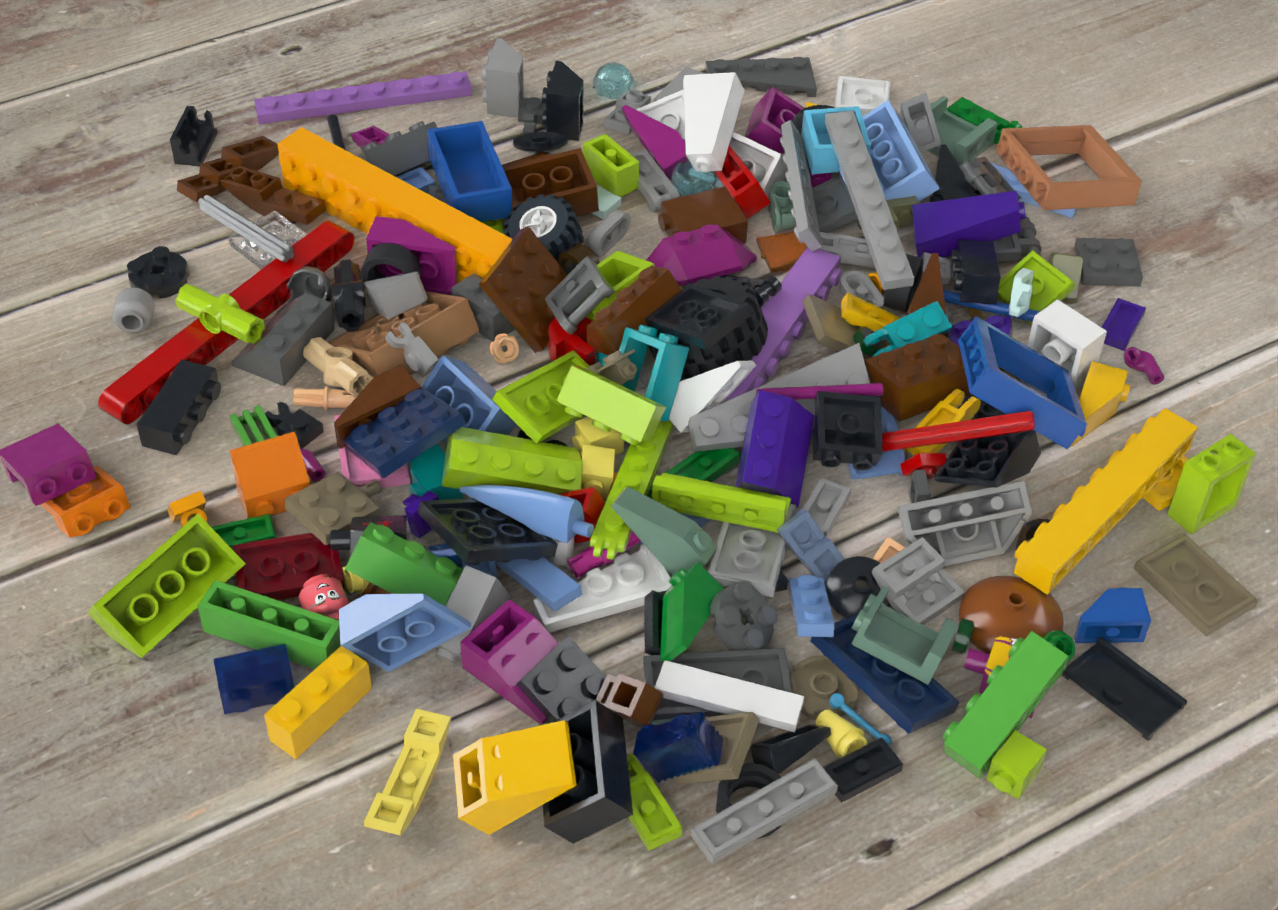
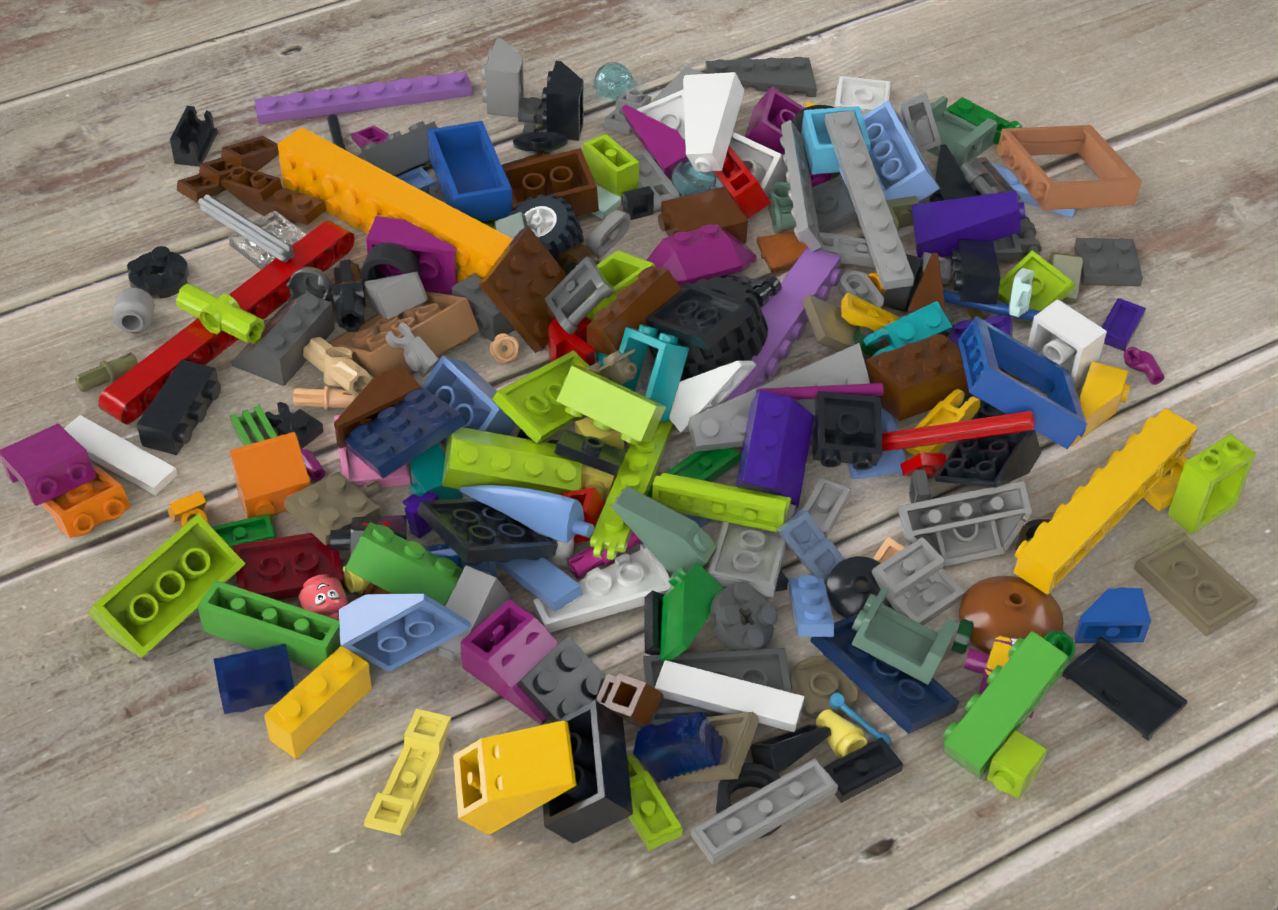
(105, 372): none -> olive axle
(122, 456): none -> white tile
(511, 225): none -> tile
(590, 452): none -> black plate
(638, 202): none -> black plate

